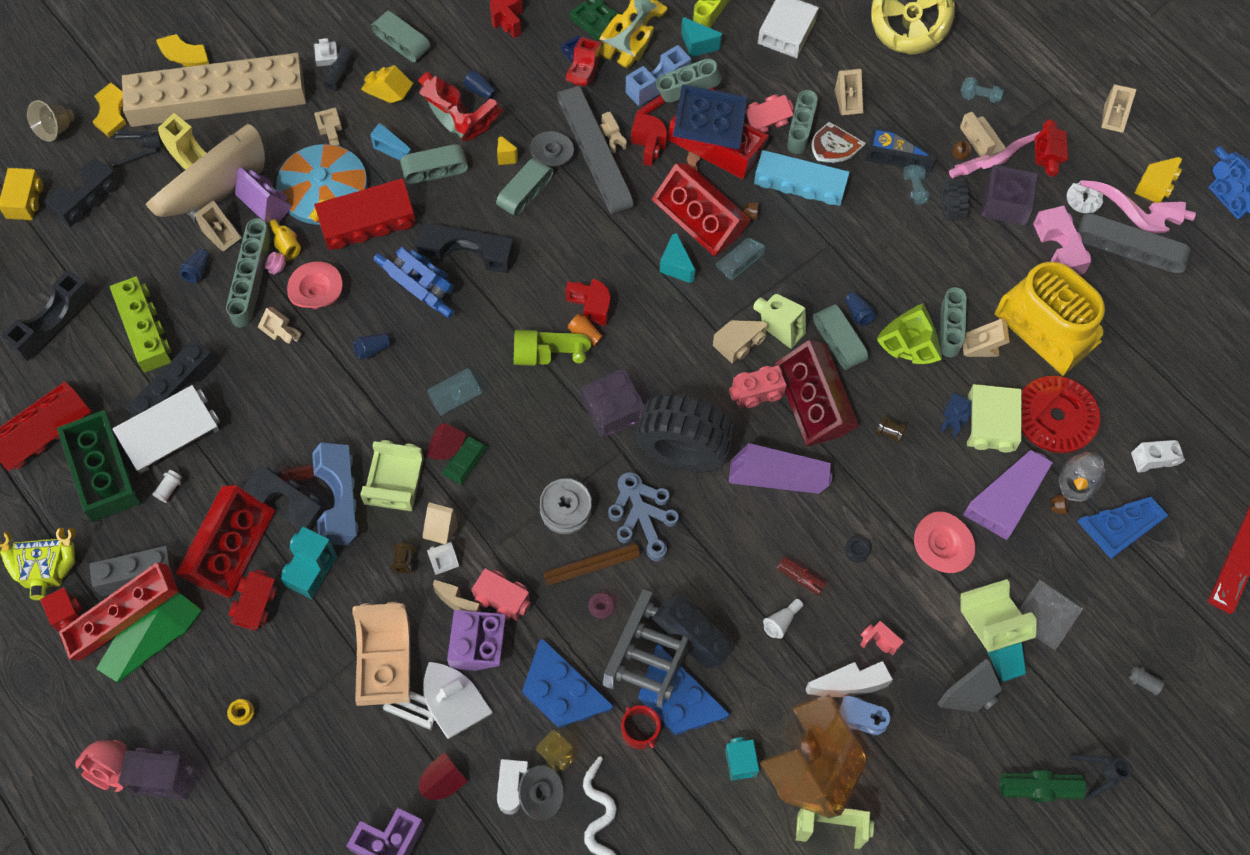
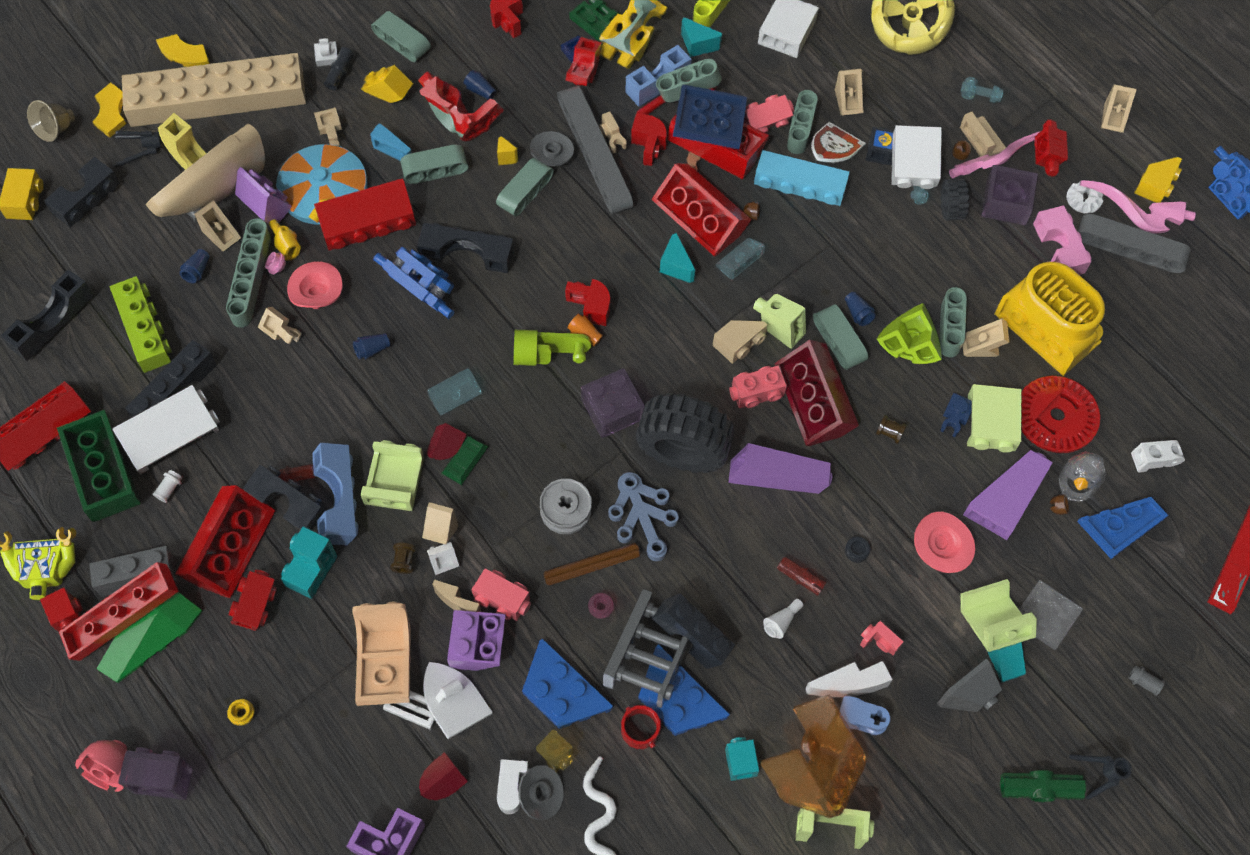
(916, 156): none -> white brick

